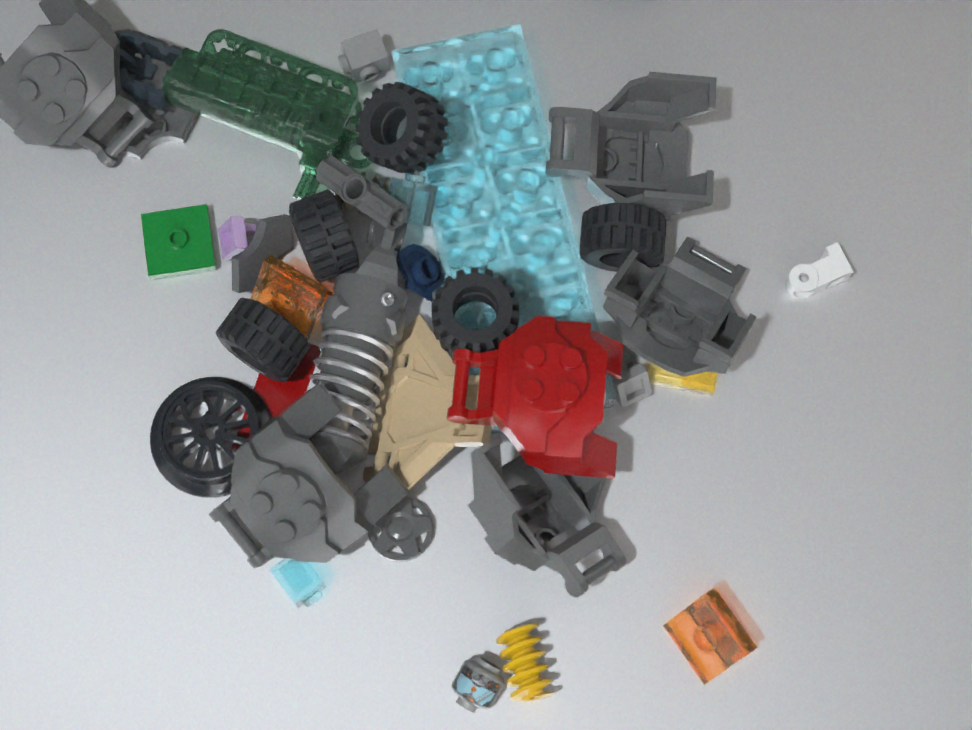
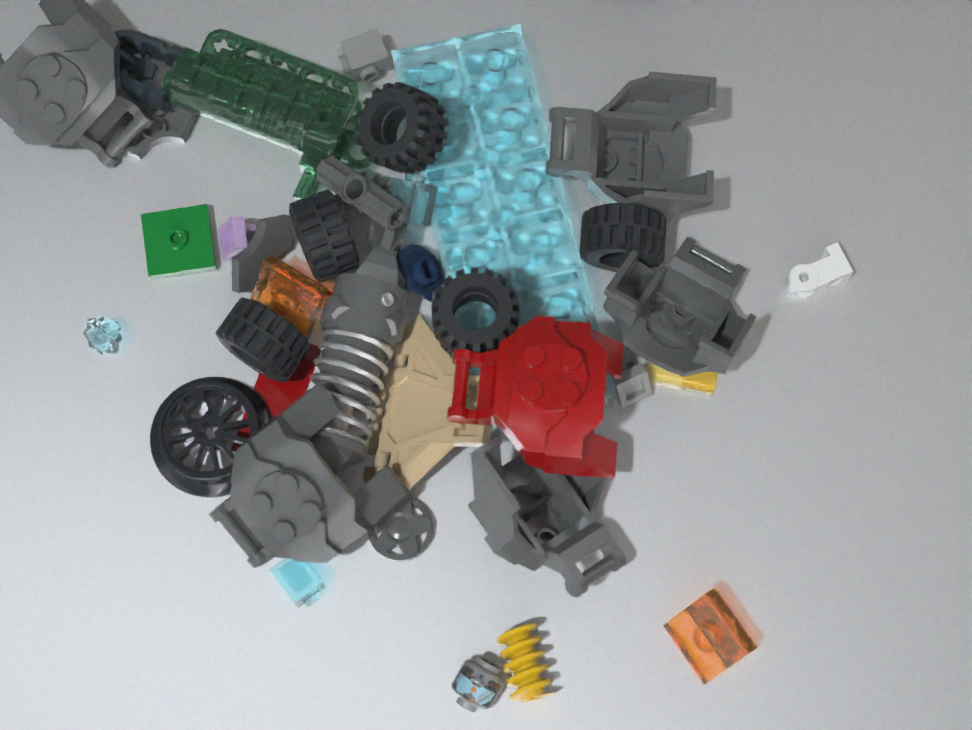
(103, 335): none -> clear light blue piece

